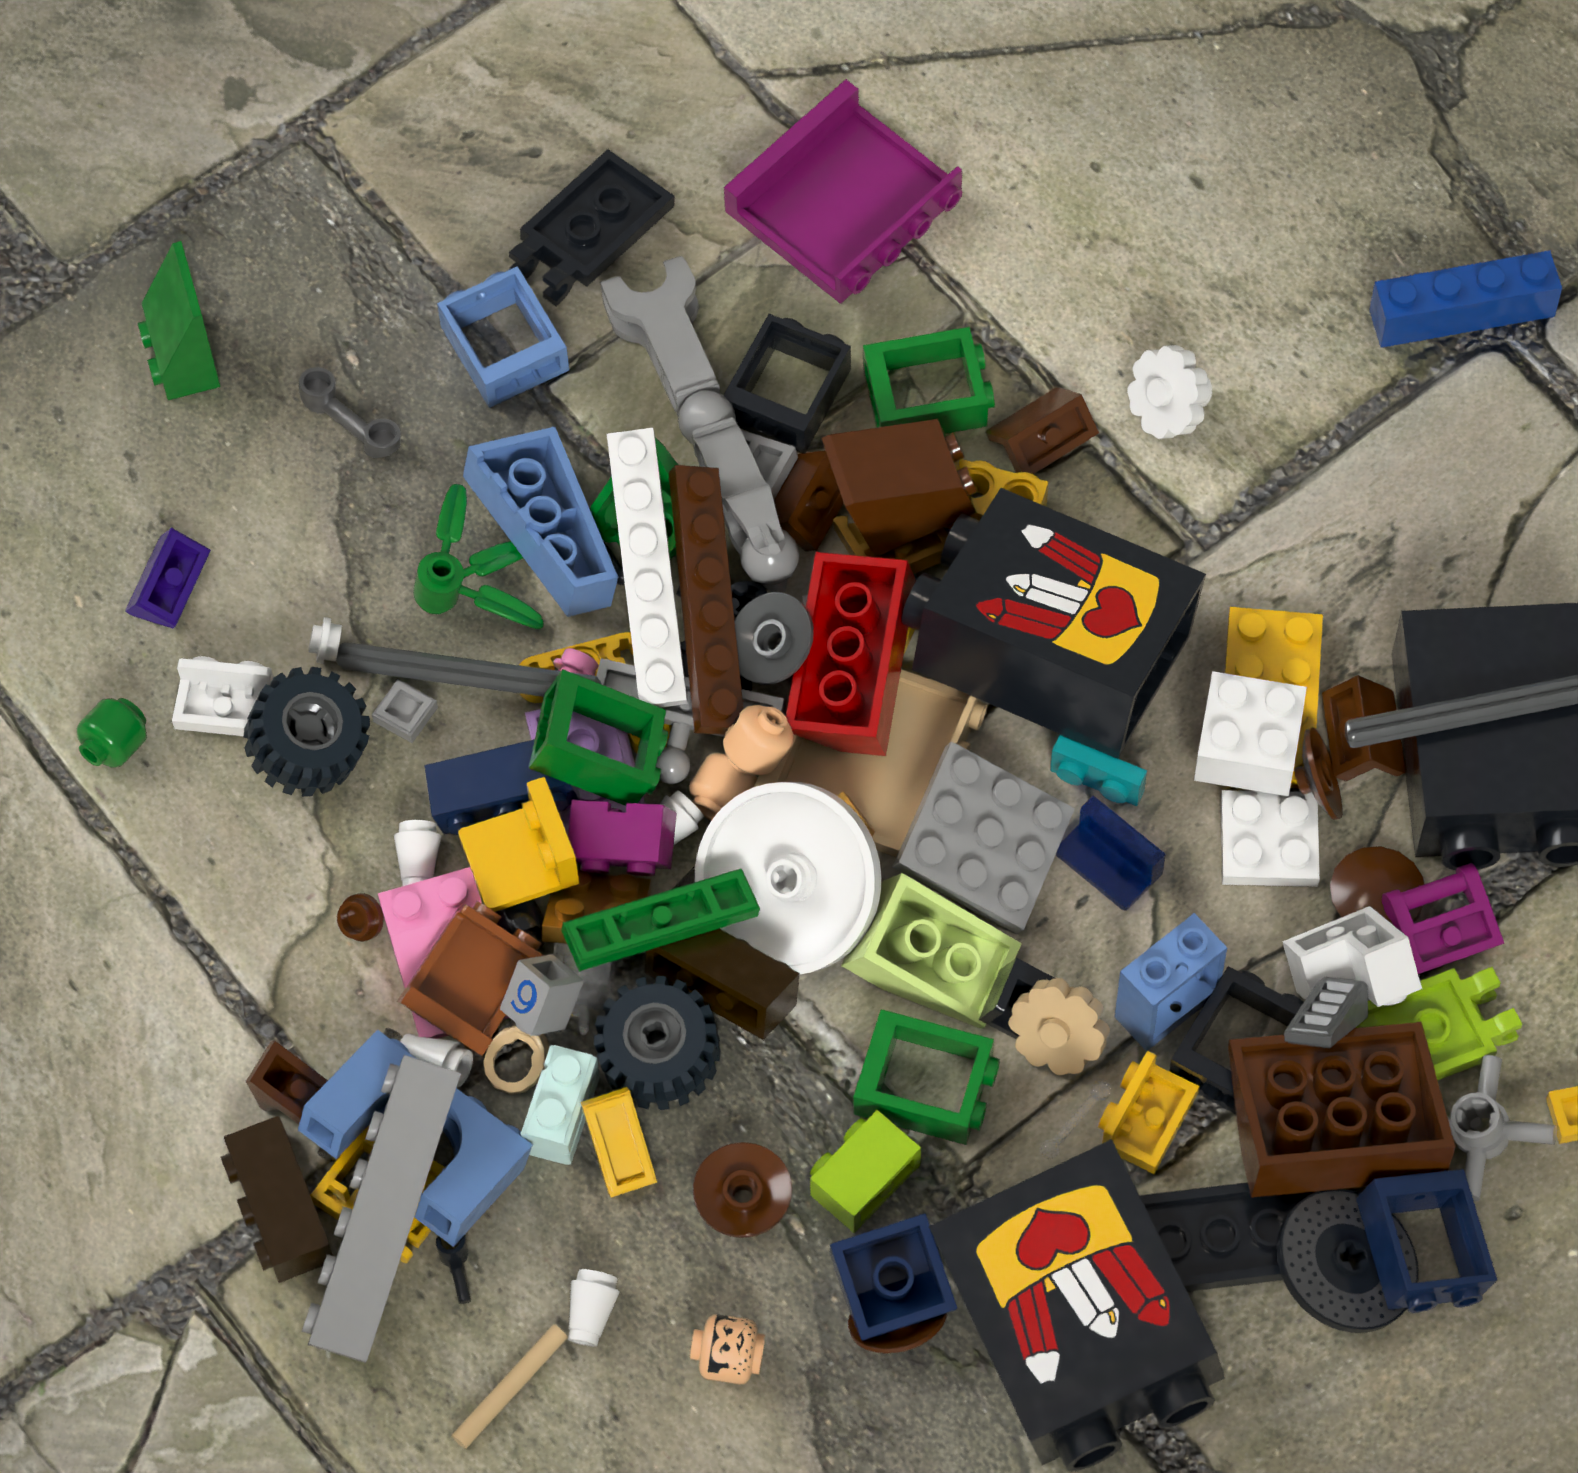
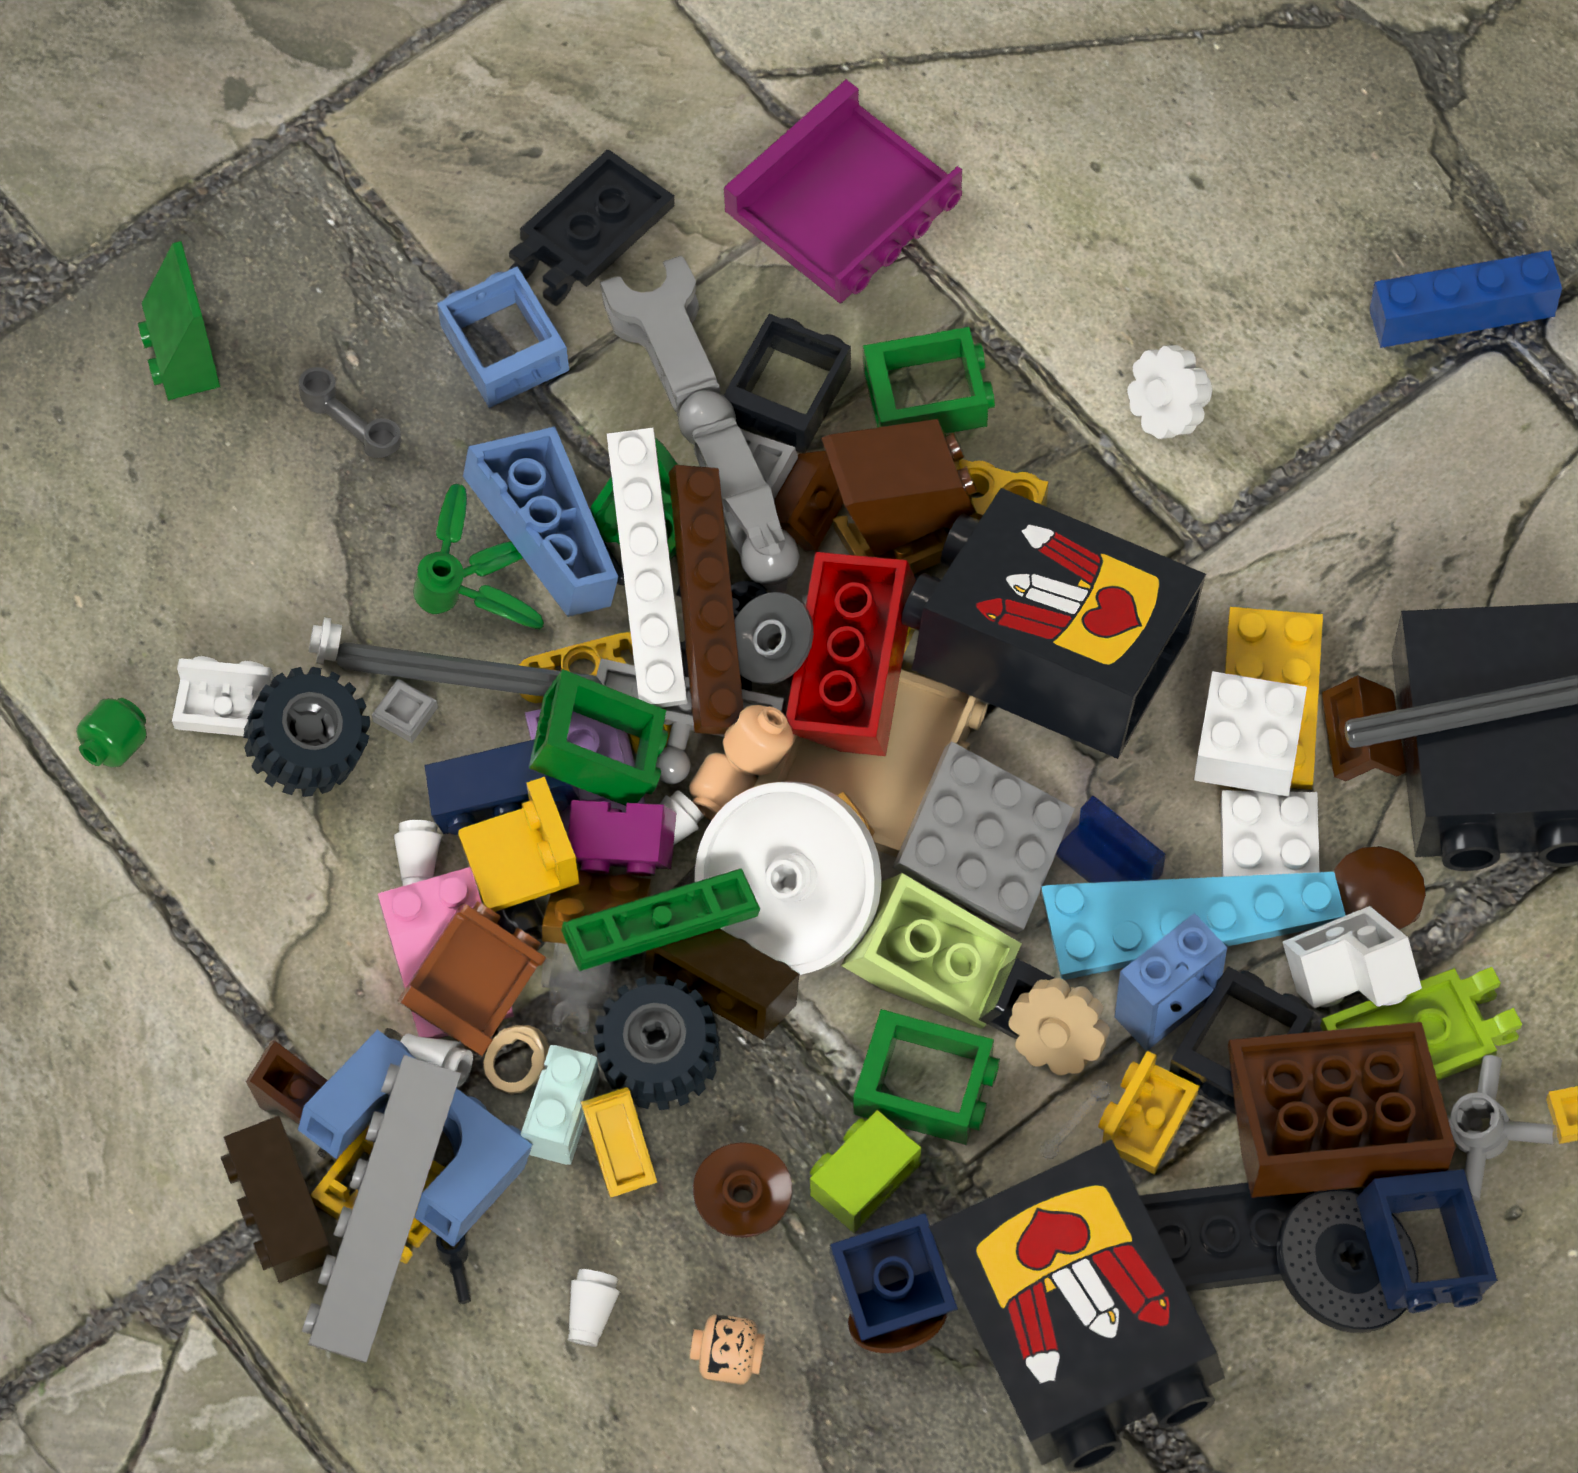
(168, 579): dark purple slope -> none
(360, 917): reddish brown plate -> none
(509, 1386): tan bar -> none
(541, 995): light grey brick -> none
(576, 662): bright pink plate -> none
(1044, 430): reddish brown panel -> none
(1087, 766): teal plate -> none
(1115, 922): none -> medium azure wing
(1317, 775): reddish brown dish -> none
(1329, 1013): dark grey slope -> none
(1449, 934): magenta plate -> none

